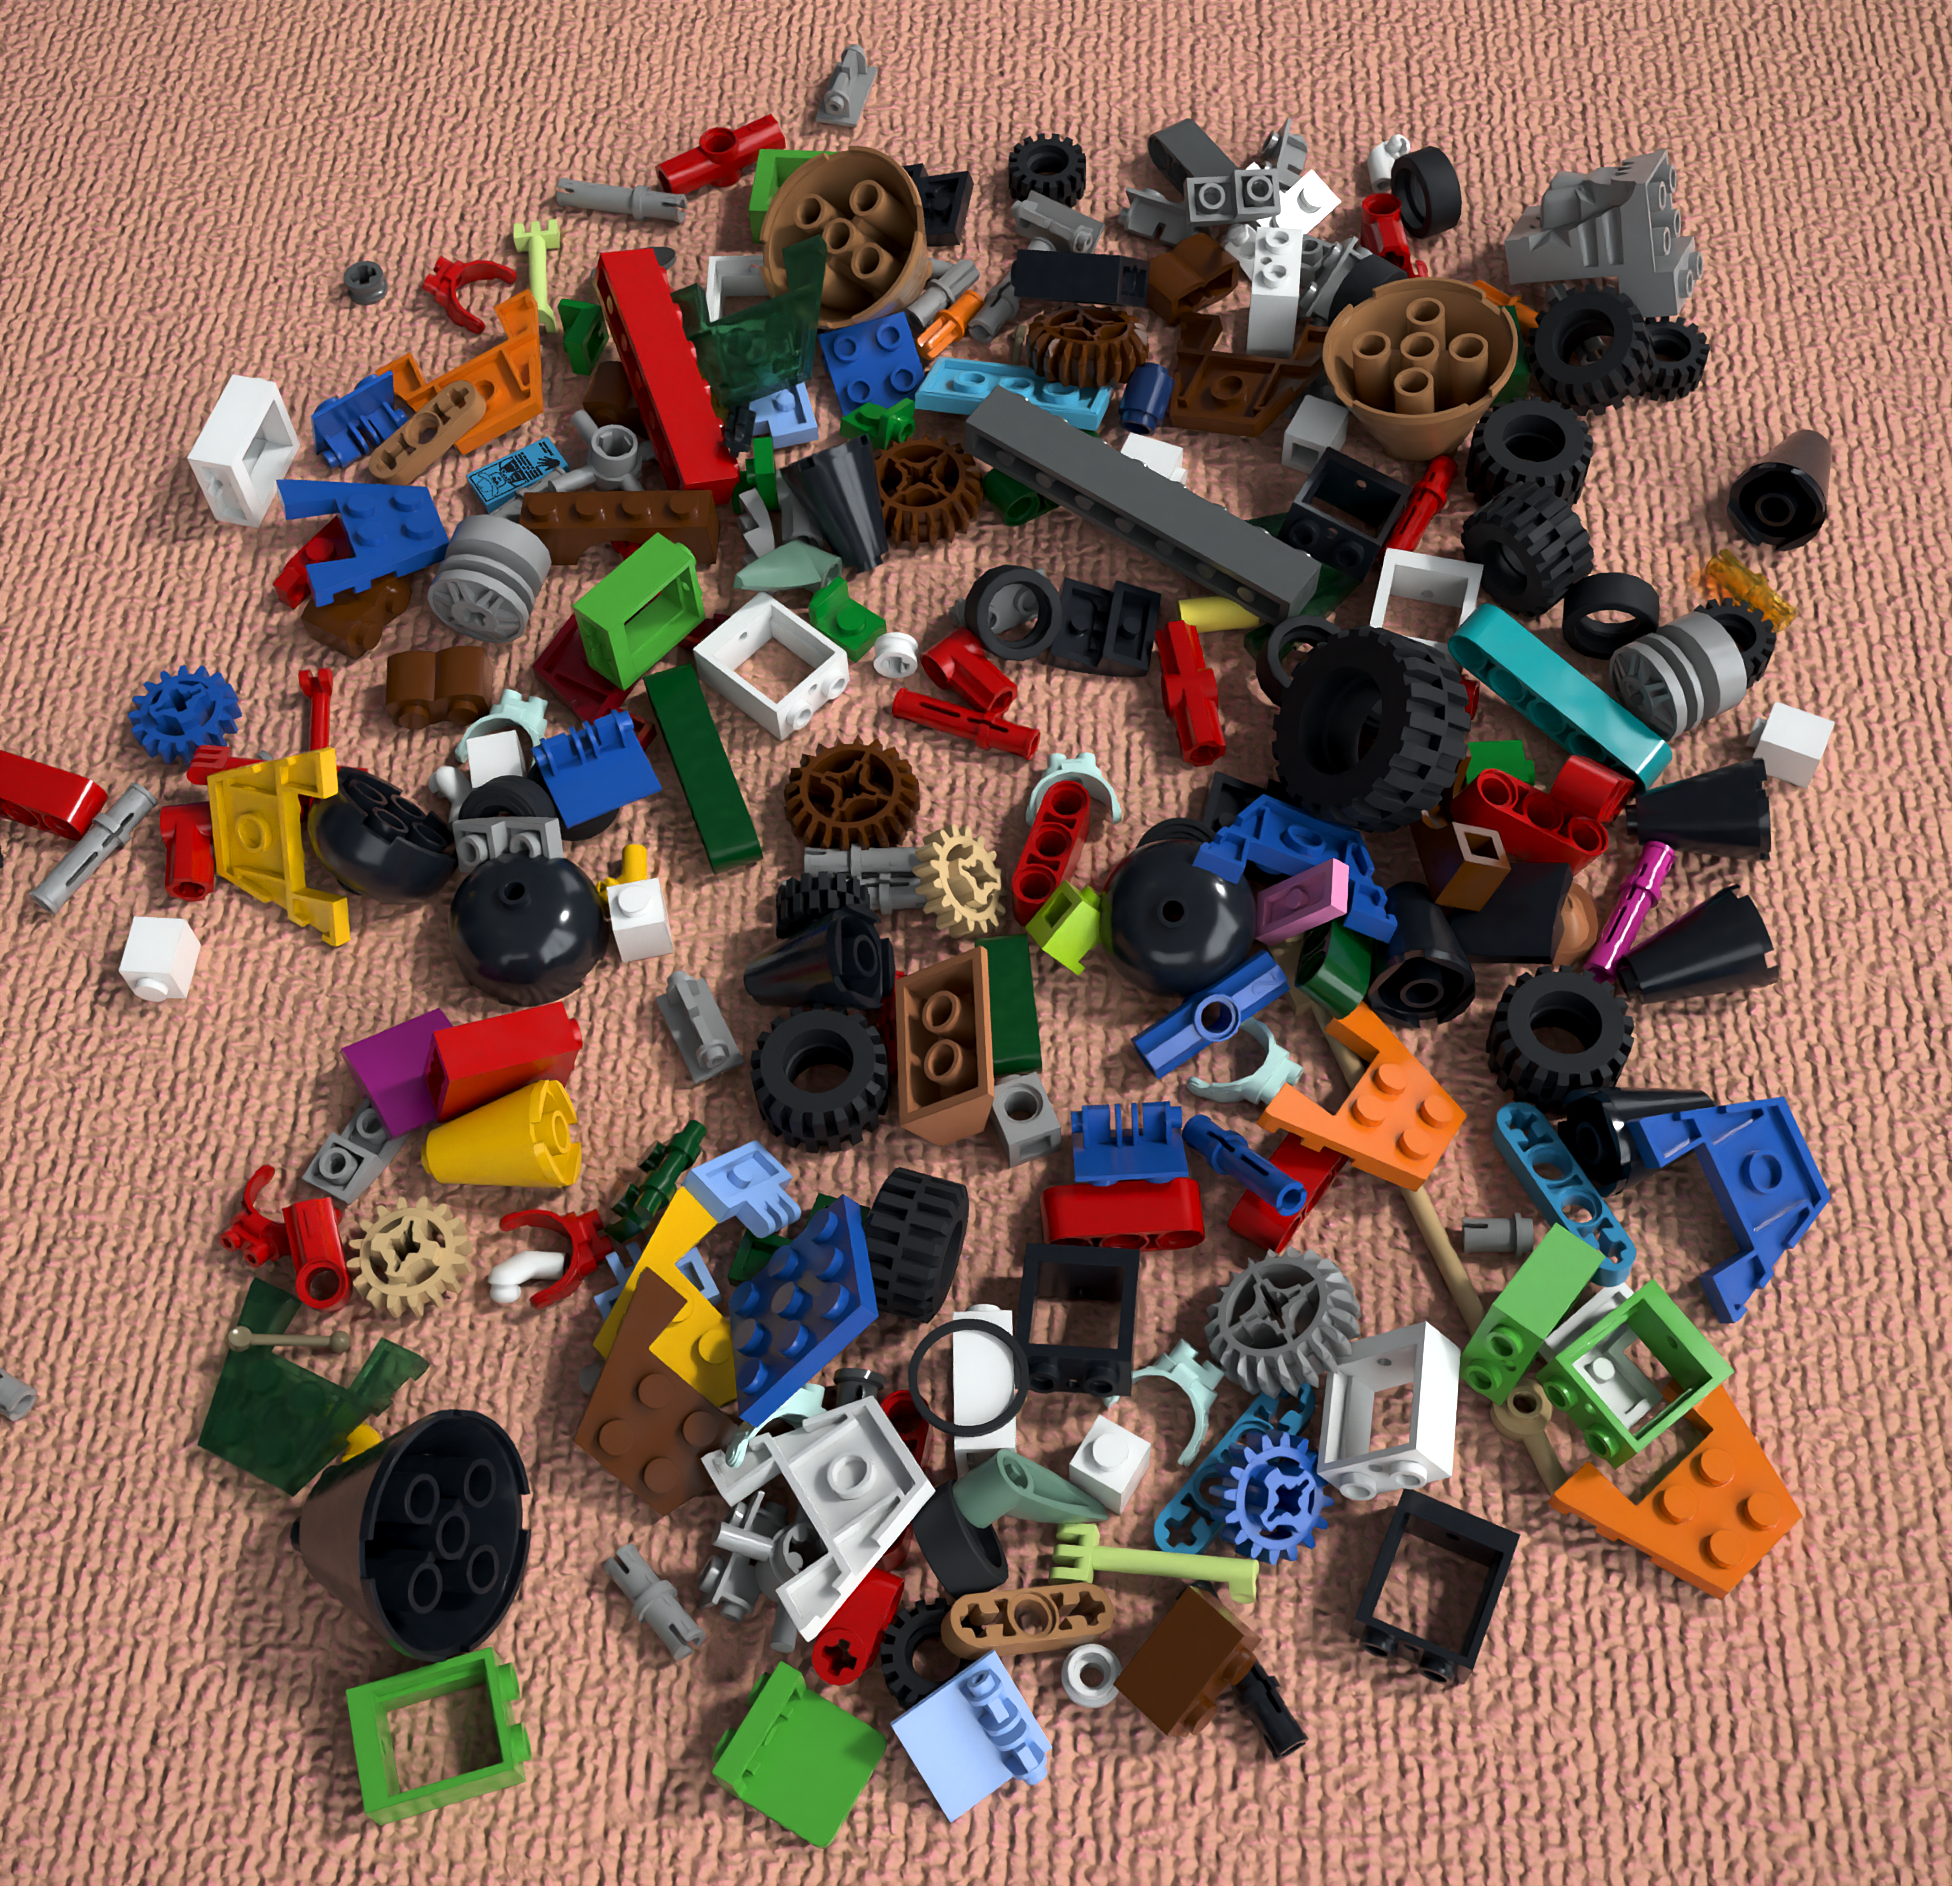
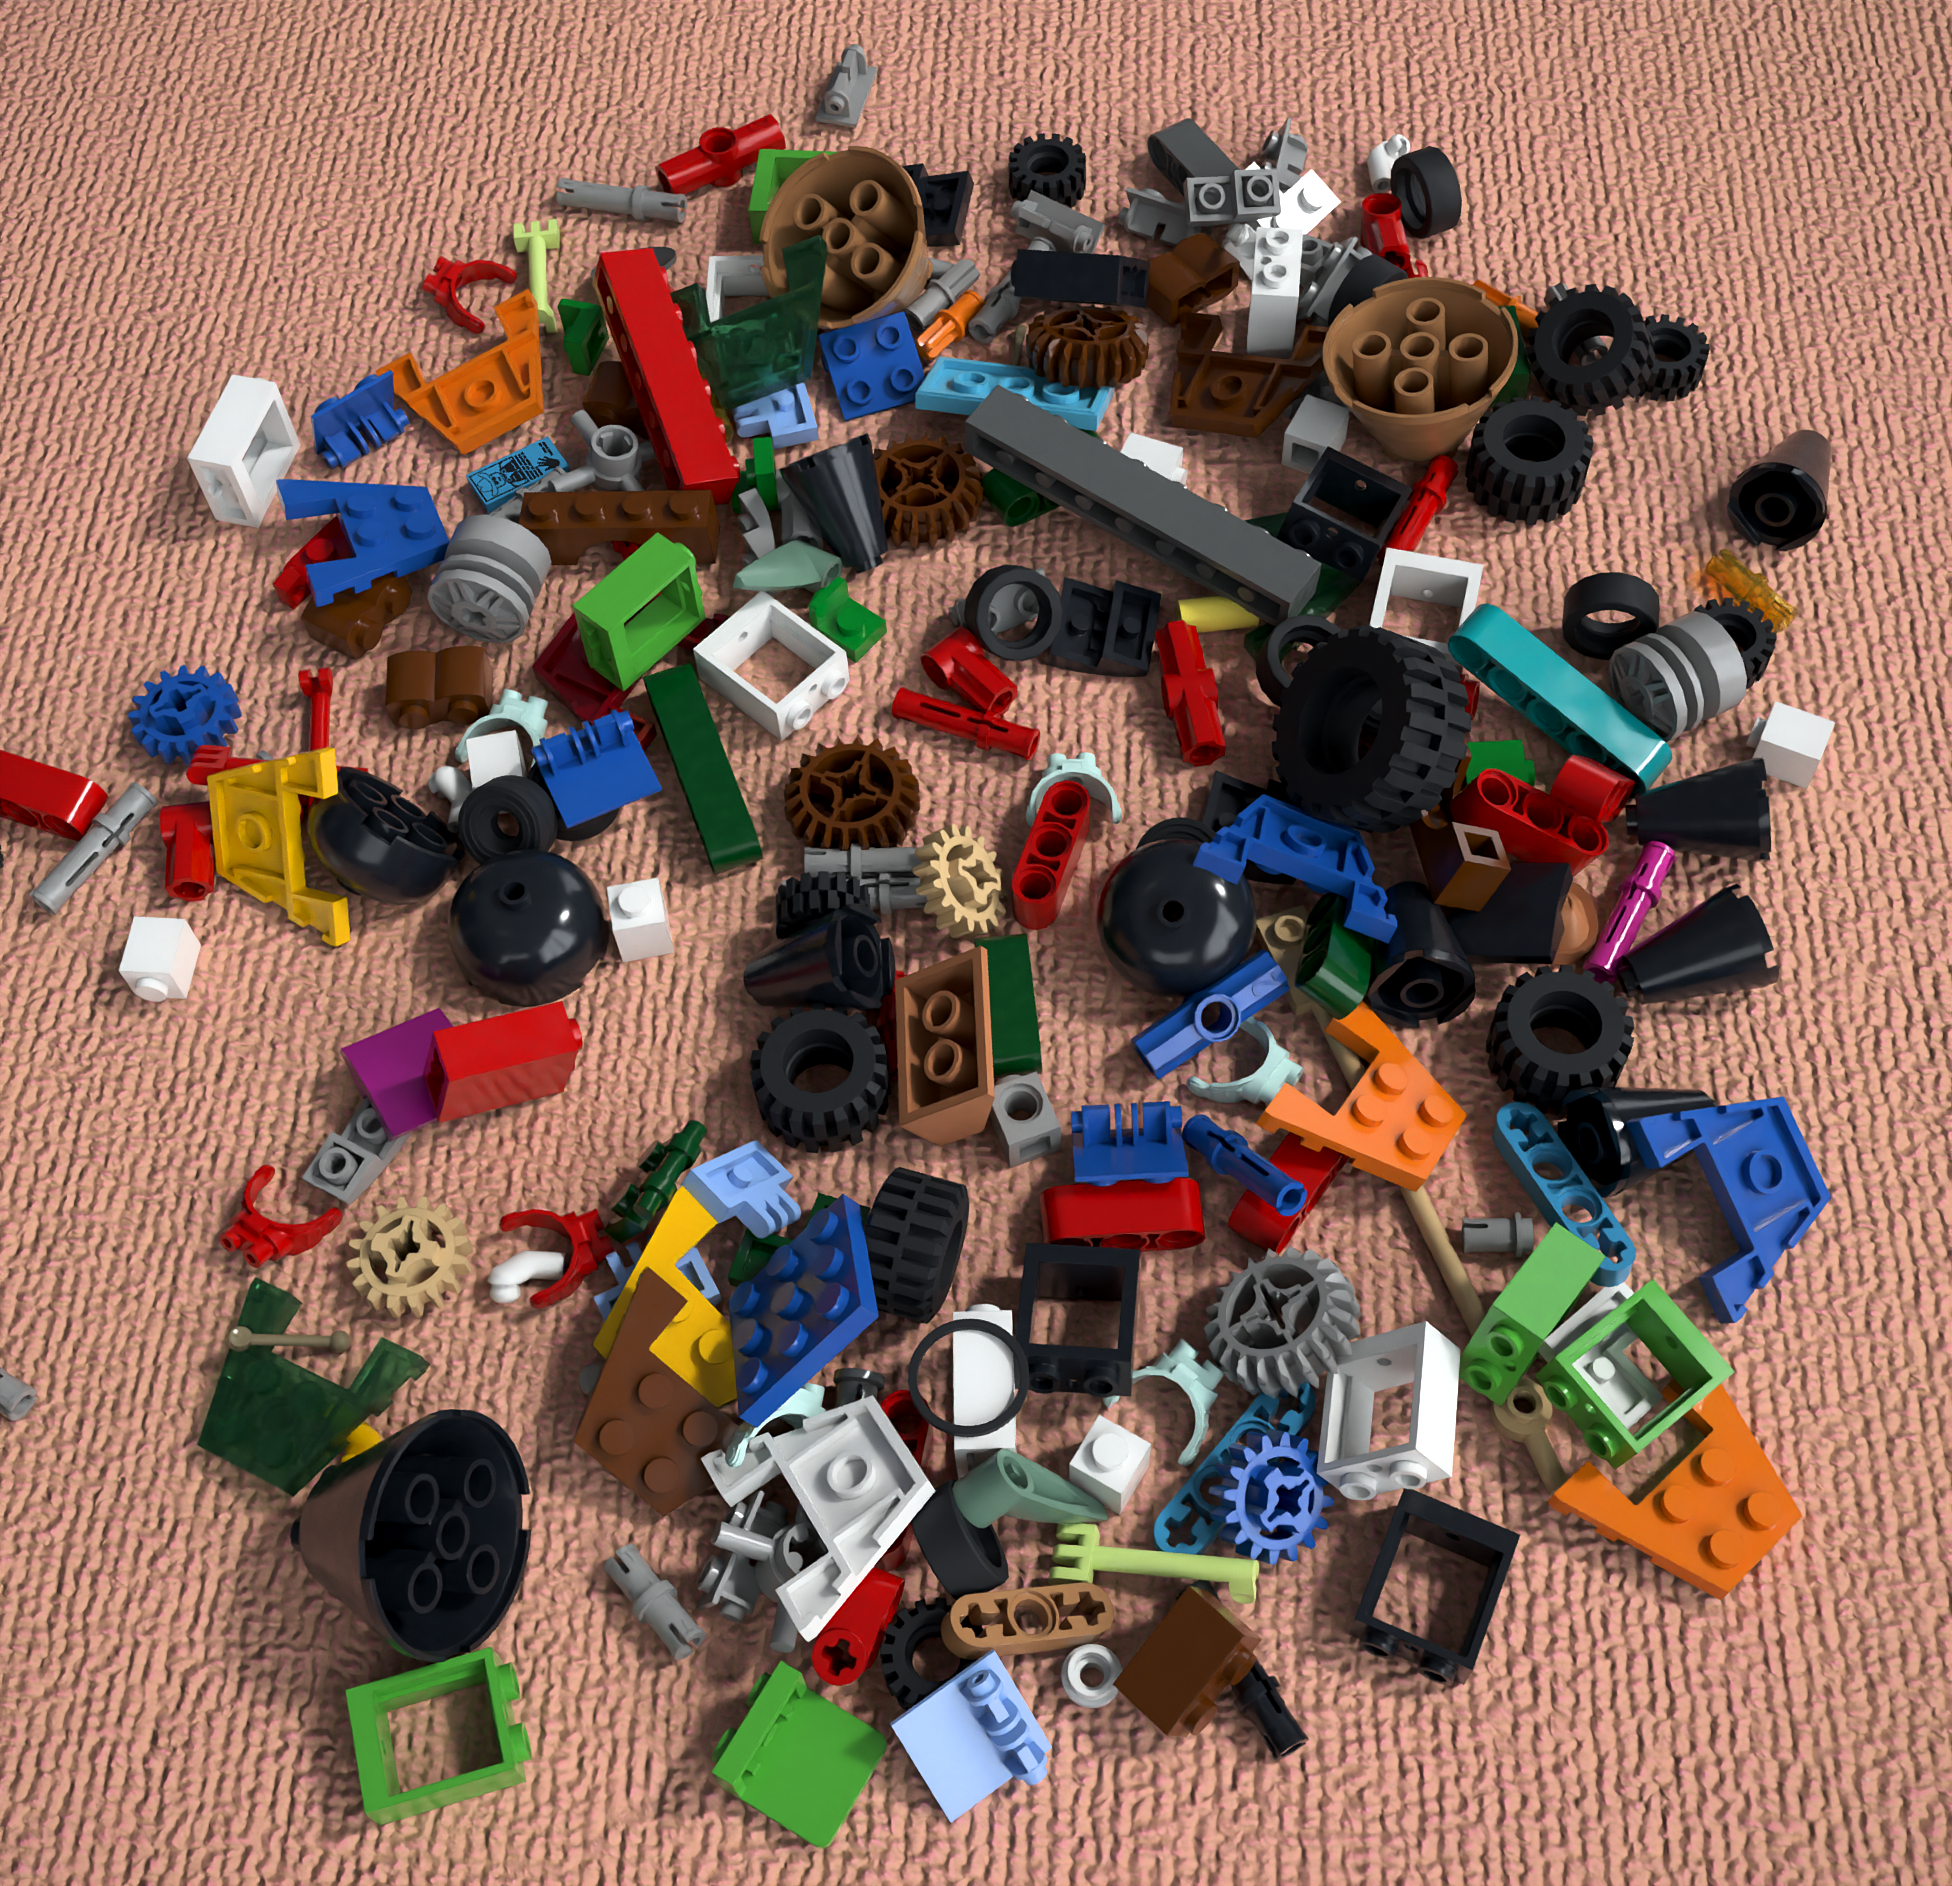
(316, 1249): red piece -> none
(365, 293): dark grey bush -> none
(430, 415): medium nougat beam -> none
(489, 837): light grey slope -> none
(509, 1142): yellow cone -> none
(633, 869): yellow arm -> none
(698, 1027): light grey hinge -> none
(739, 429): black axle -> none
(880, 423): green bracket -> none
(895, 655): white bush -> none
(1068, 925): lime brick -> none
(1145, 399): dark blue brick -> none
(1302, 902): bright pink plate -> none
(1528, 548): black tyre -> none
(1610, 226): light grey brick -> none

